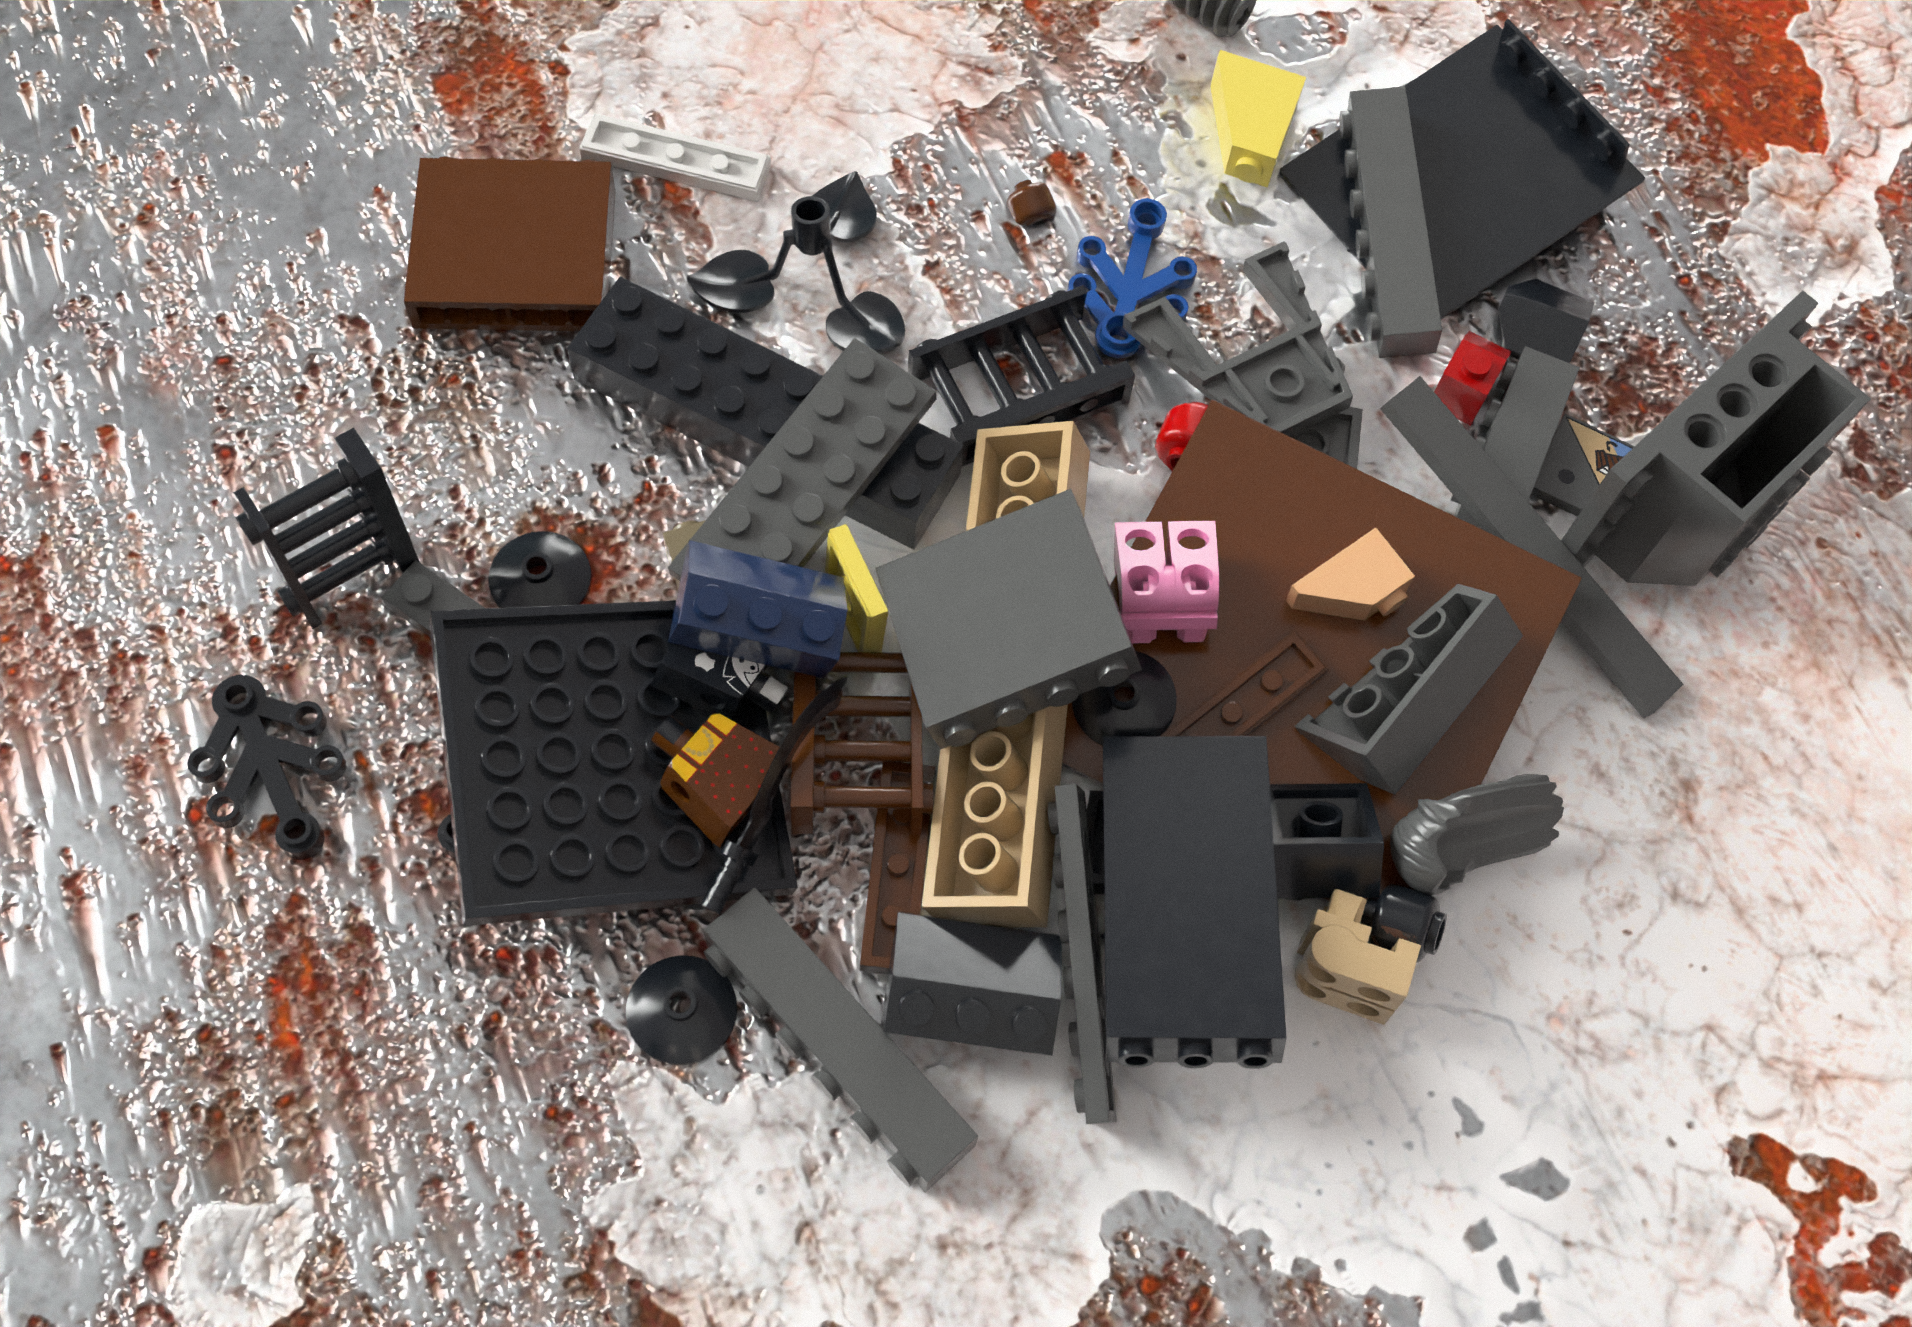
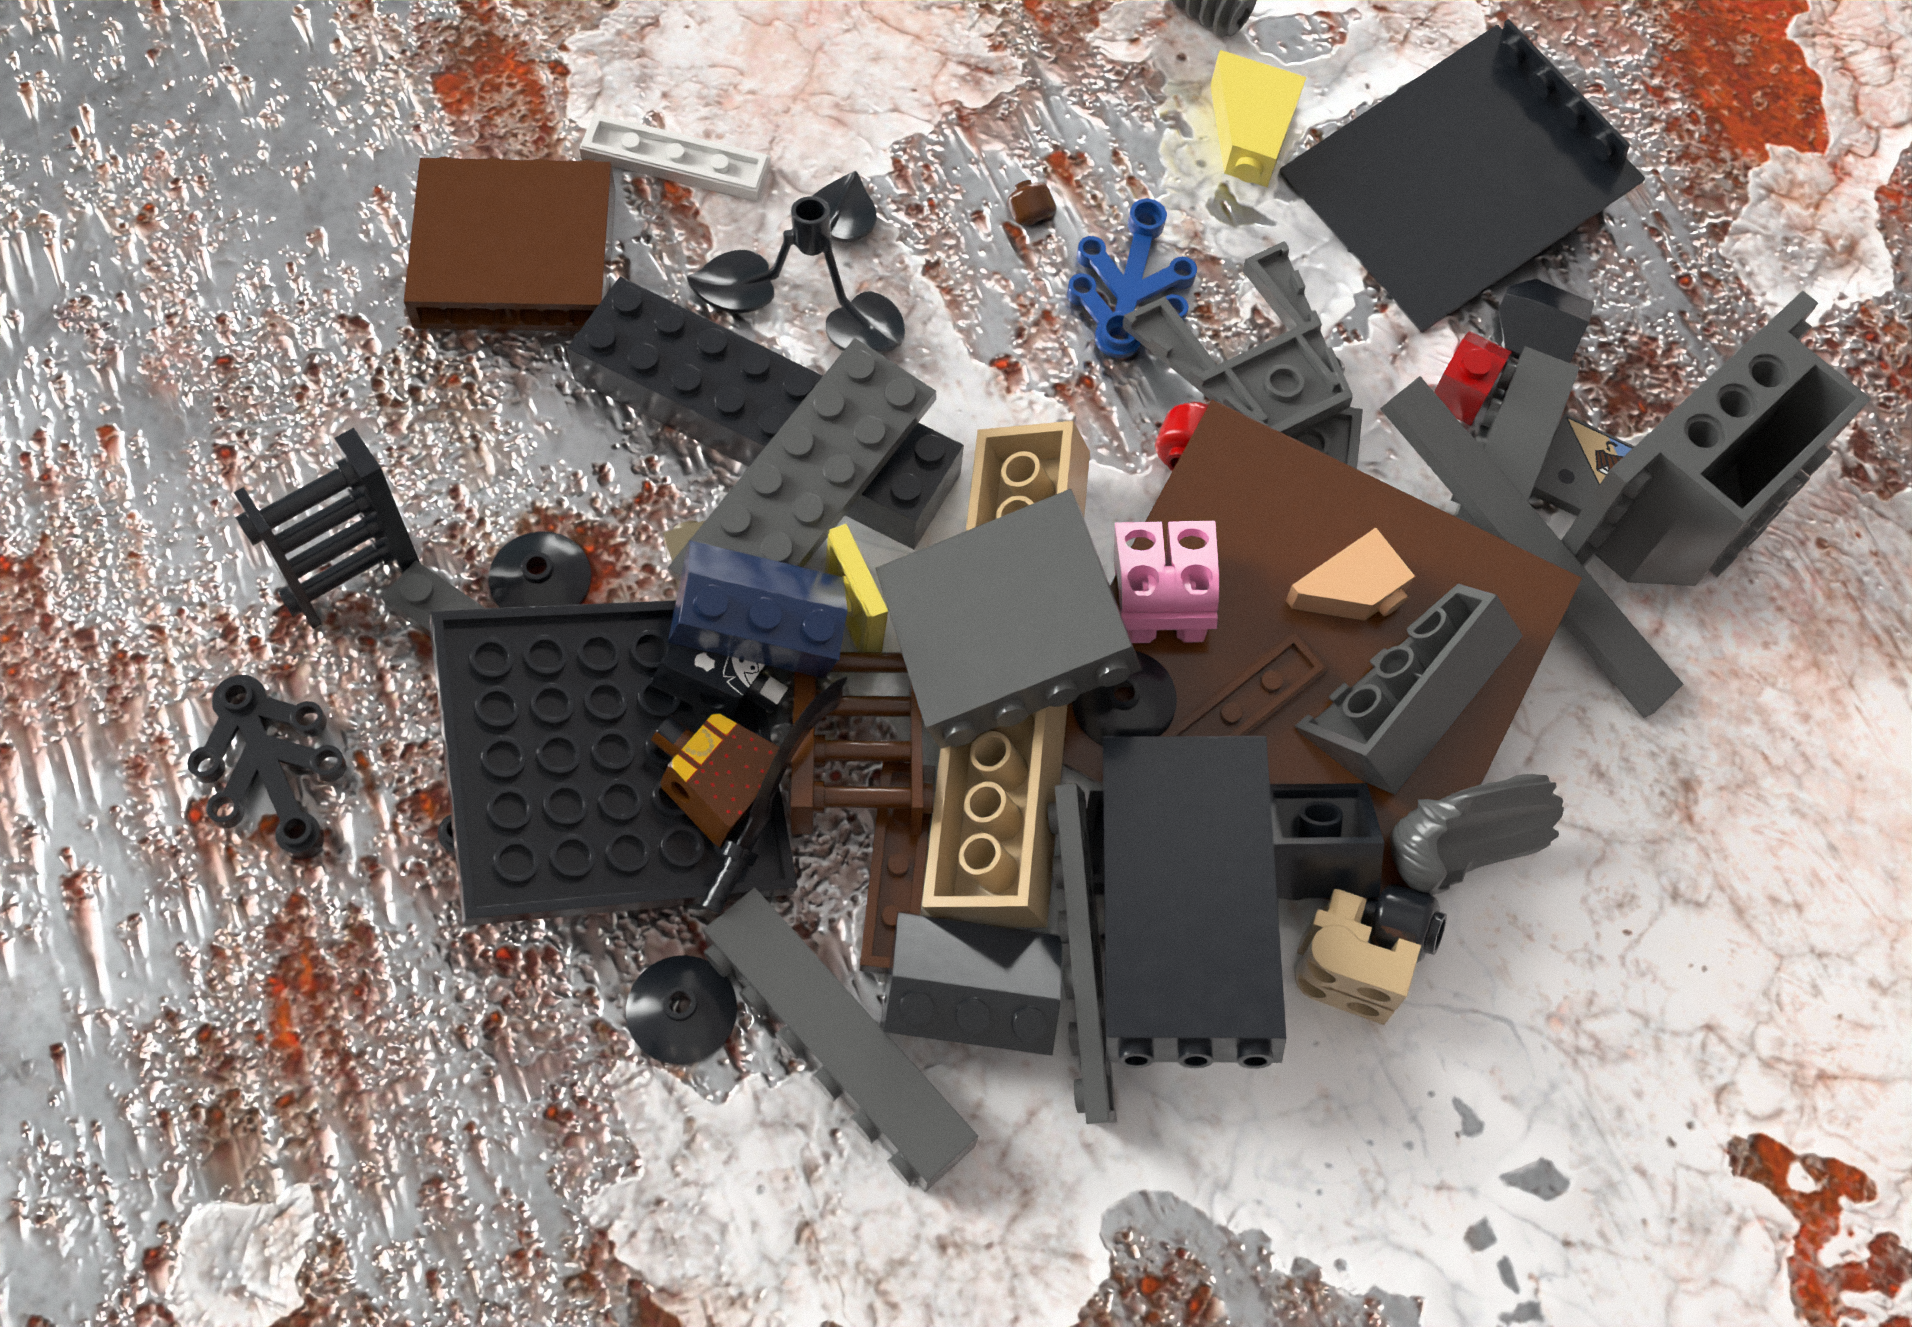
(1060, 401): black fence -> none
(1391, 223): dark grey brick -> none

